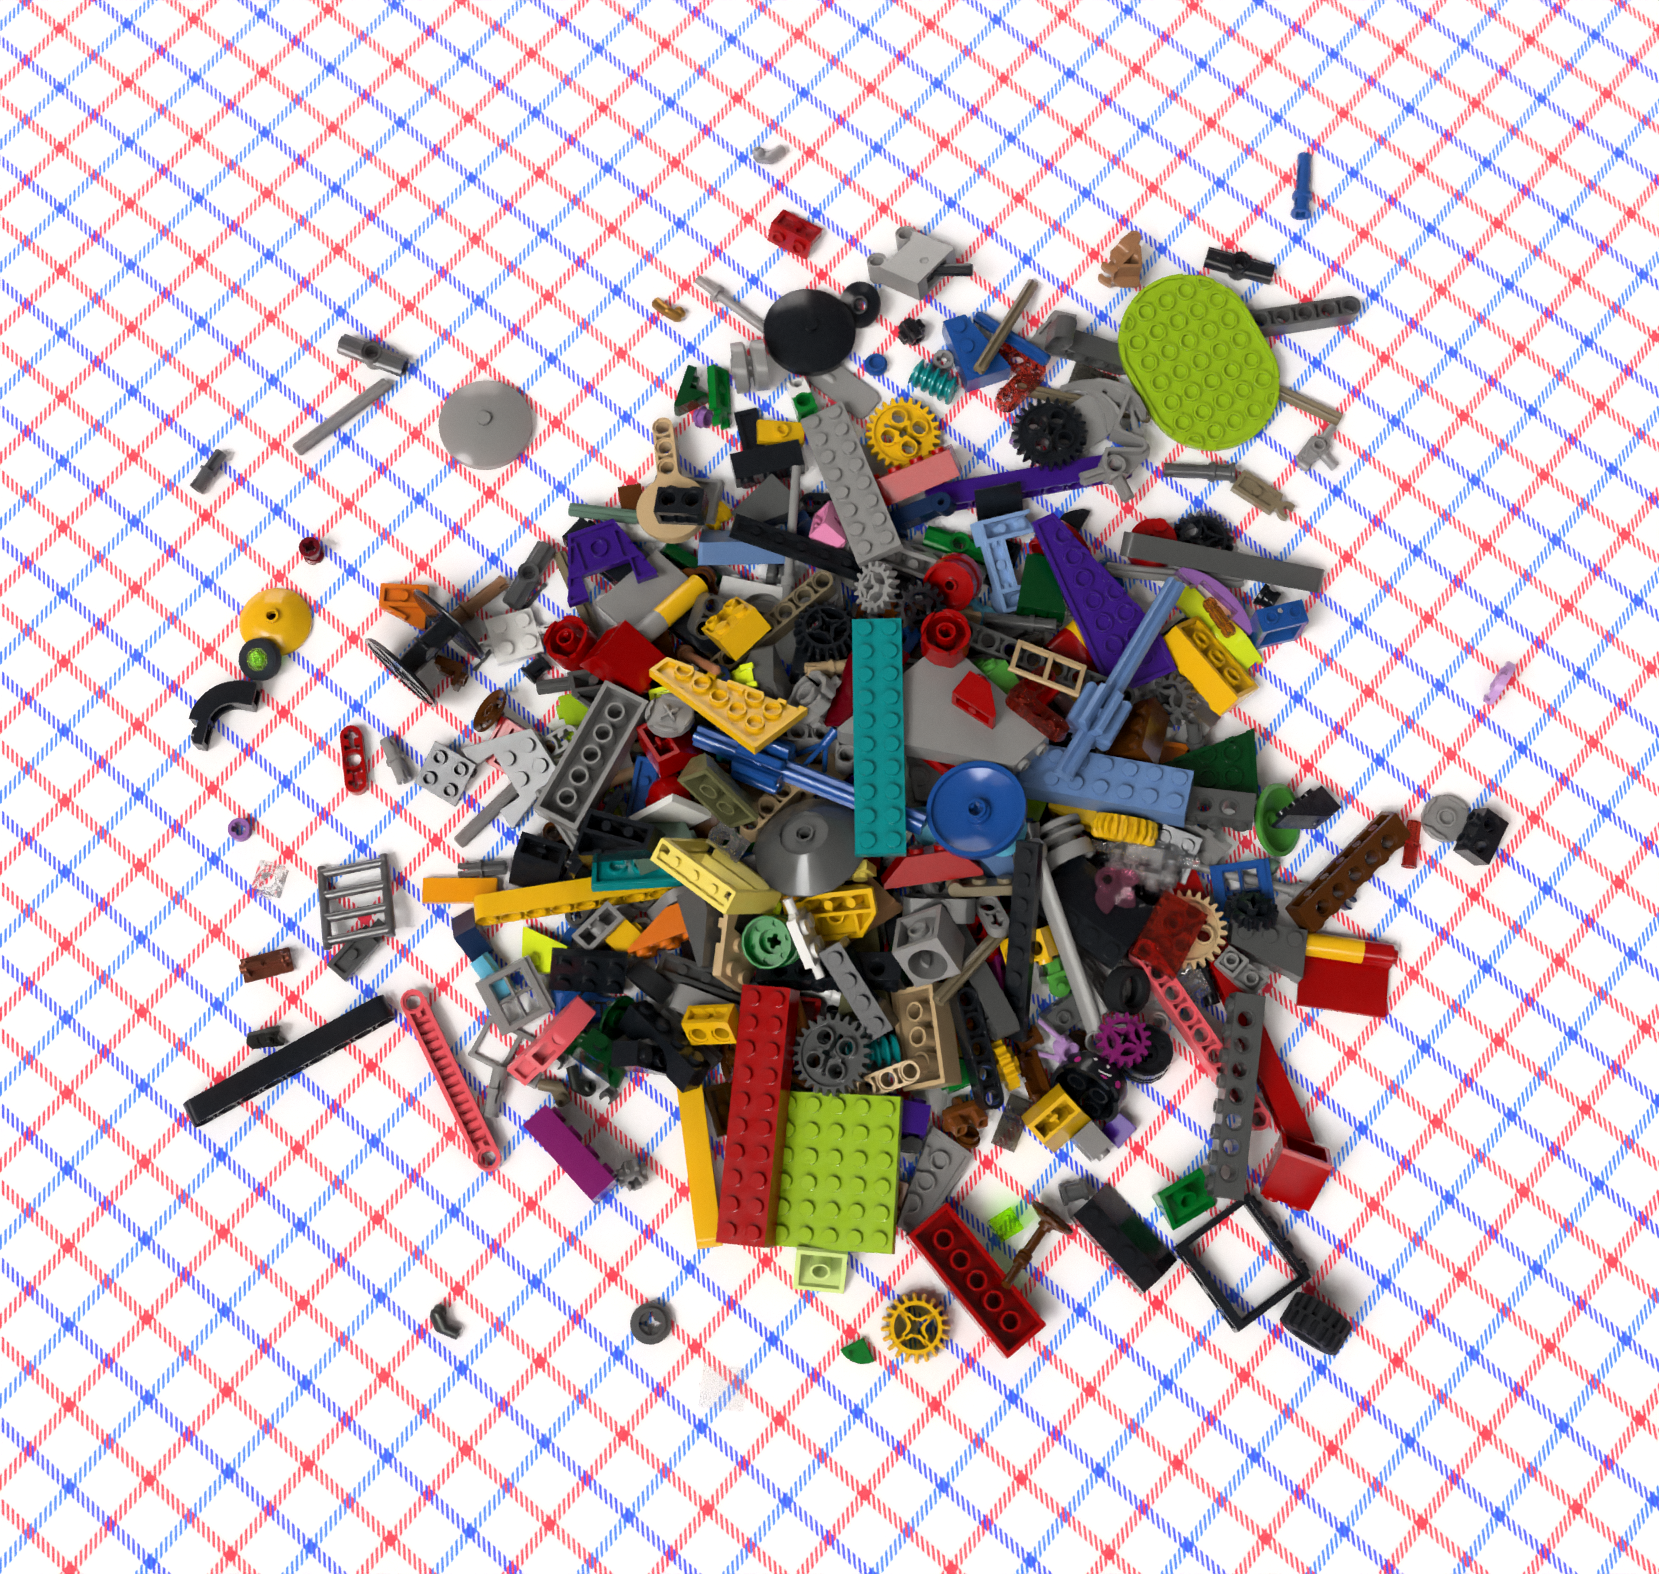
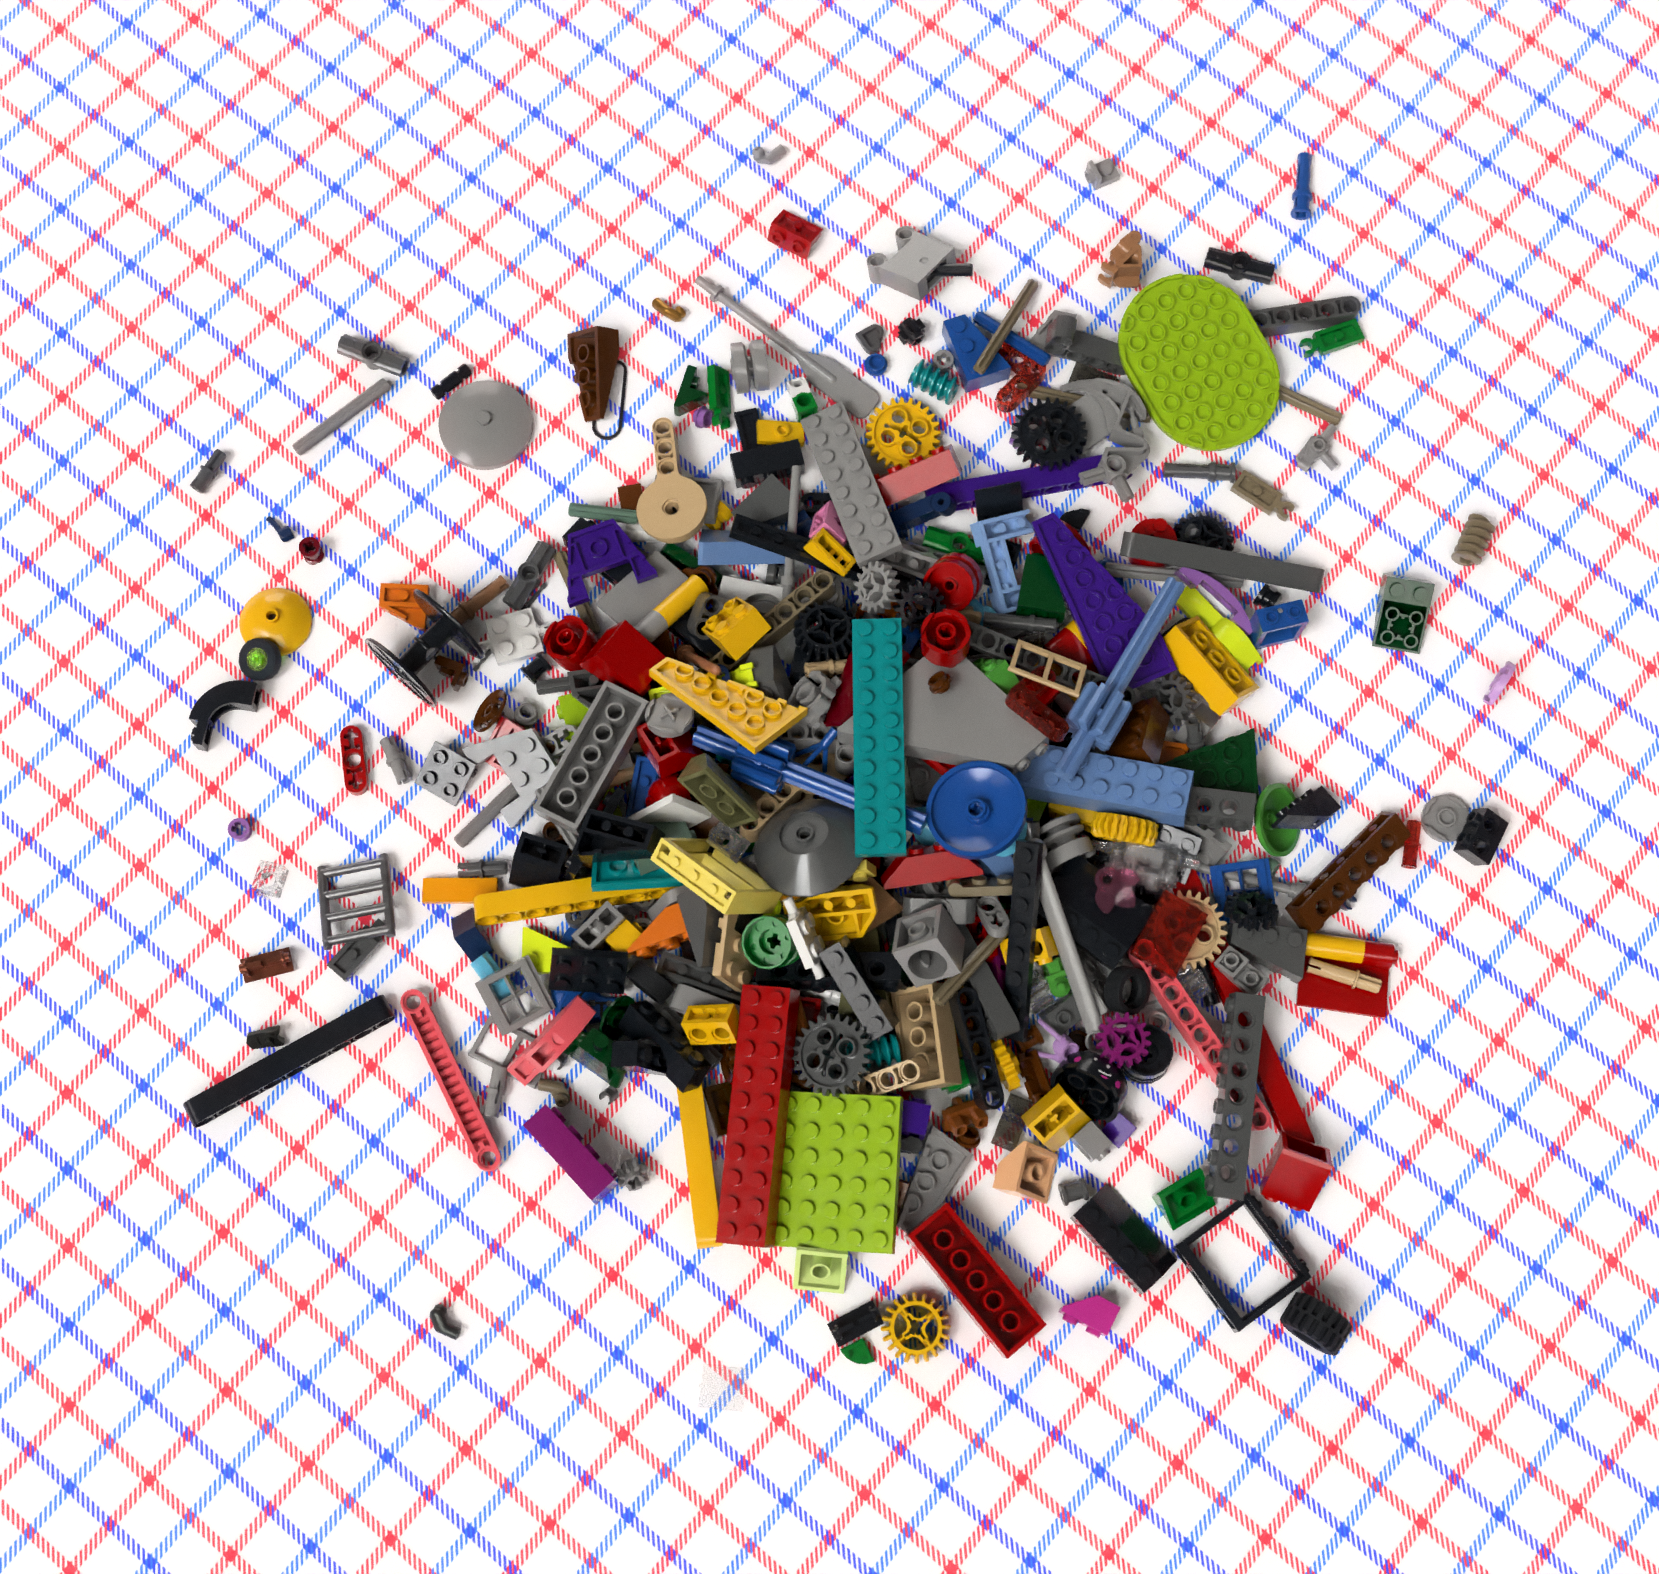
(284, 533): none -> dark blue hand
(451, 381): none -> black axle
(526, 709): none -> light grey plate
(579, 1084): pearl dark grey arm -> none
(594, 358): none -> reddish brown wedge
(621, 408): none -> black piece
(642, 1314): dark grey gear -> none
(681, 510): black brick -> none
(809, 332): black dish -> none
(817, 548): none -> yellow slope
(854, 296): black dish -> none
(855, 1323): none -> black hinge
(870, 338): none -> dark grey tile
(939, 682): none -> reddish brown plate
(976, 698): red slope -> none
(1005, 1225): clear neon green brick -> none
(1026, 1172): none -> light nougat slope
(1040, 994): none -> clear brick
(1048, 1222): reddish brown dish -> none
(1093, 1313): none -> dark pink slope
(1101, 173): none -> light grey bracket
(1219, 617): clear orange axle -> none
(1333, 338): none -> green plate
(1344, 975): none -> tan axle
(1402, 613): none -> slope
(1473, 541): none -> dark tan piece

